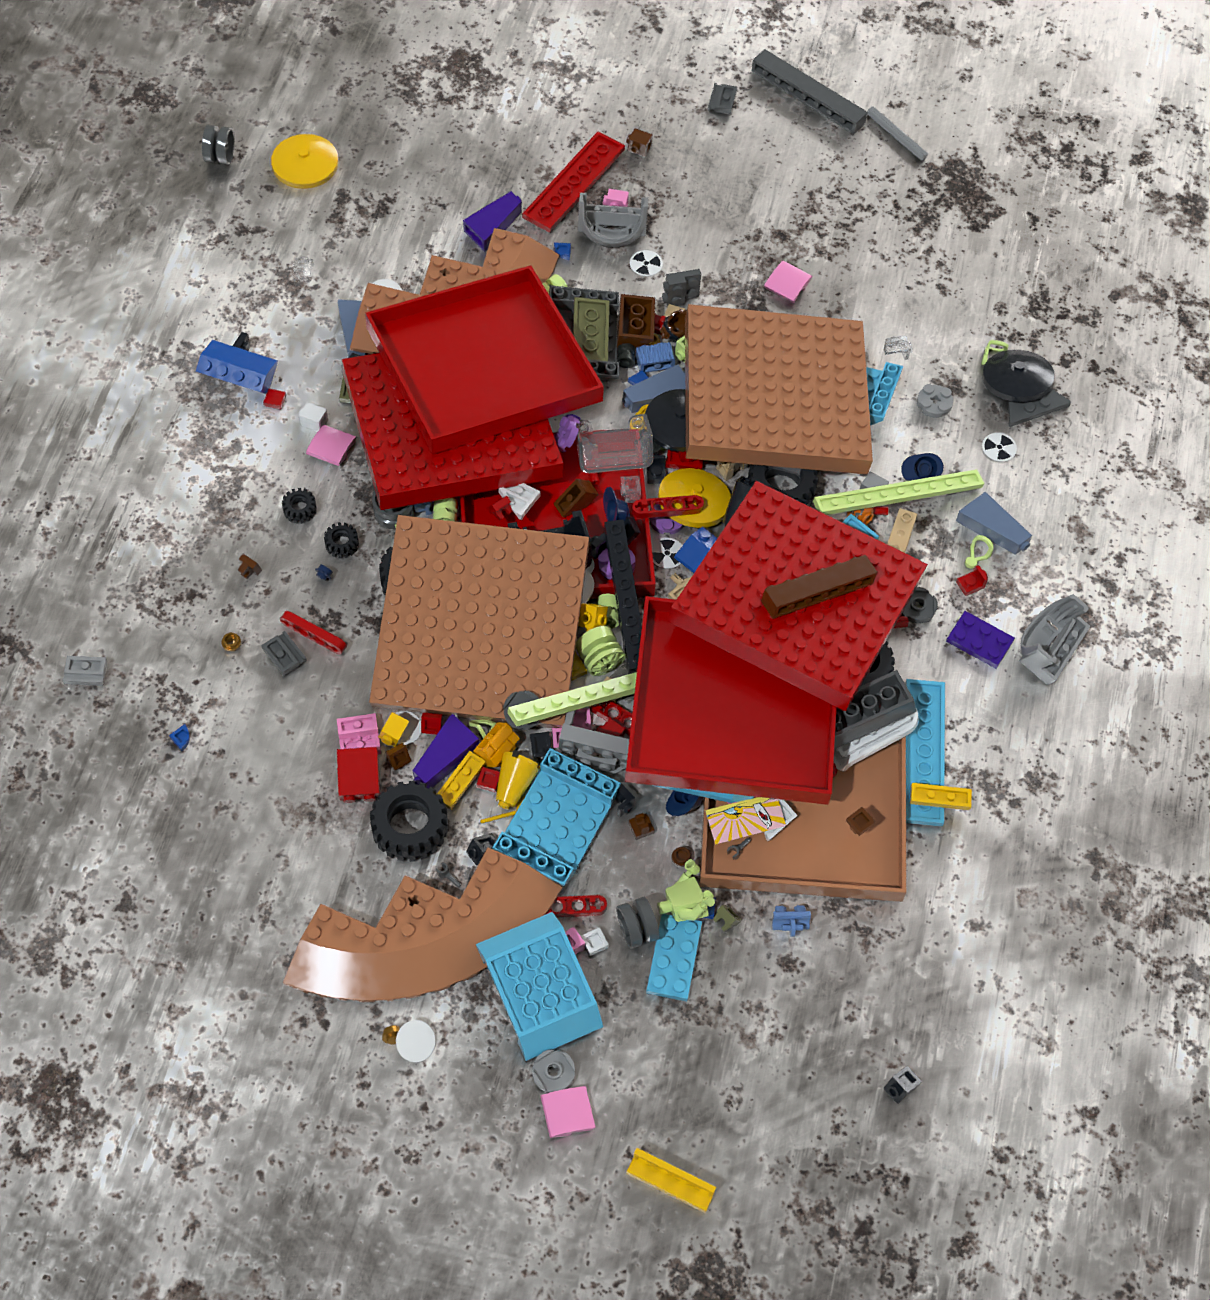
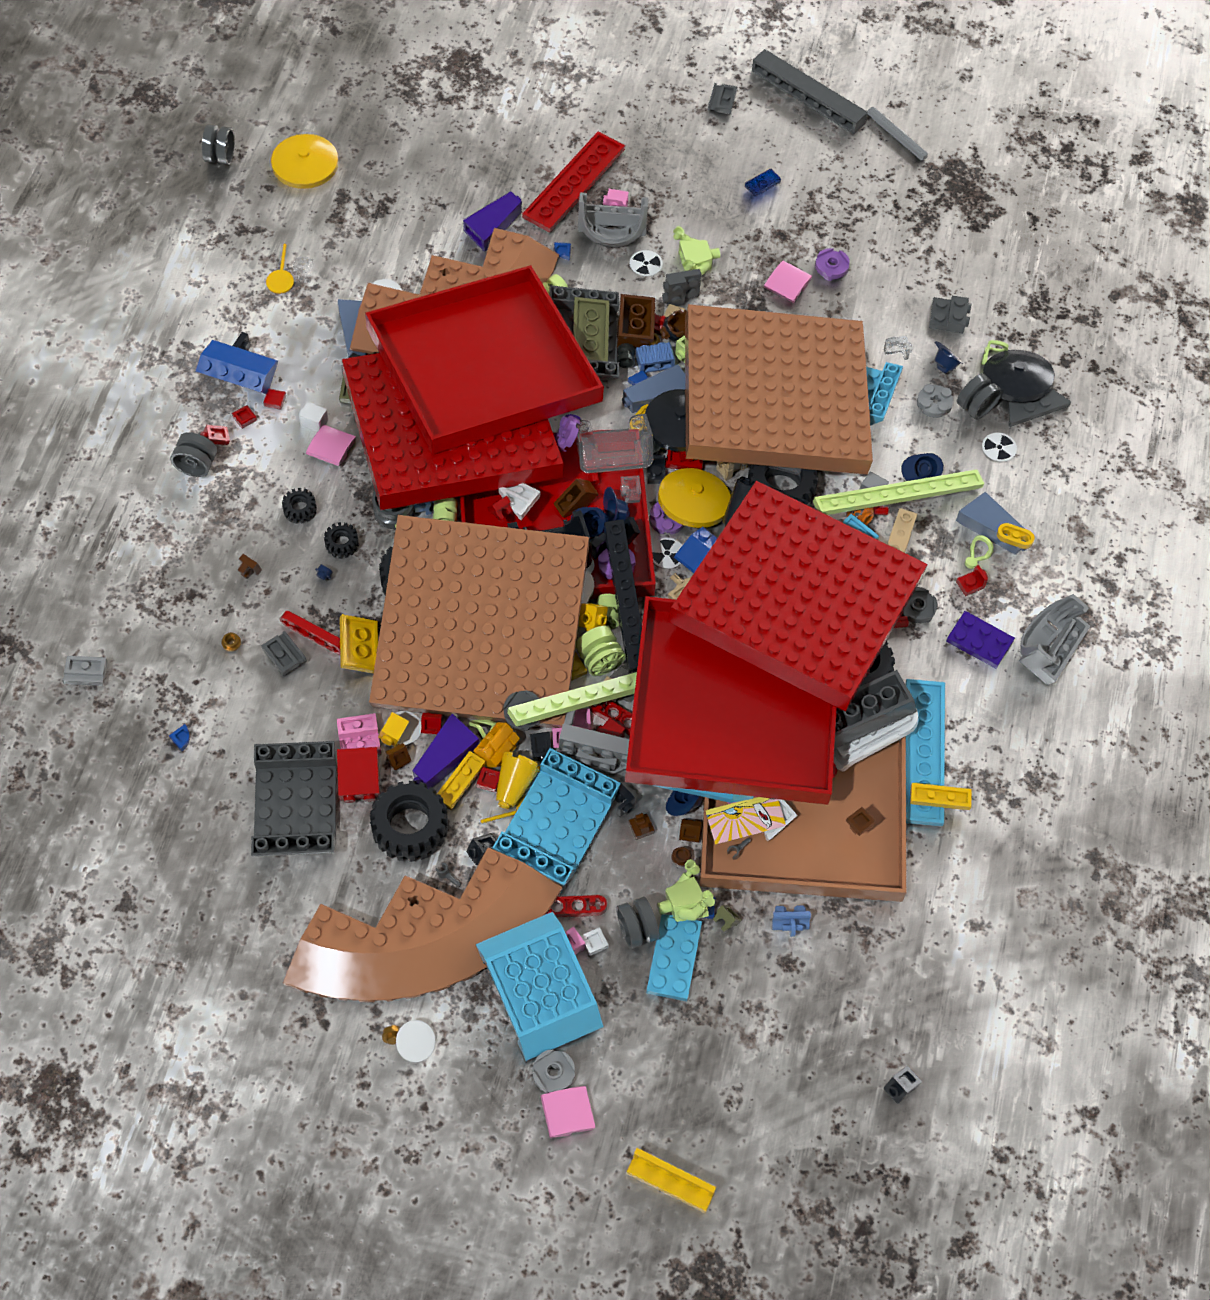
(193, 454): none -> dark grey wheel
(216, 434): none -> bracket
(244, 416): none -> red tile
(280, 280): none -> yellow piece
(294, 798): none -> dark grey slope
(358, 643): none -> yellow tile
(594, 520): none -> dark blue piece
(639, 142): reddish brown brick -> none
(667, 503): red beam -> none
(690, 830): none -> reddish brown tile
(695, 252): none -> yellowish green torso
(762, 182): none -> clear blue plate
(818, 586): reddish brown brick -> none
(829, 271): none -> medium lavender plate
(945, 358): none -> dark blue piece
(950, 314): none -> dark grey plate
(979, 396): none -> dark grey wheel
(1015, 535): none -> yellow plate

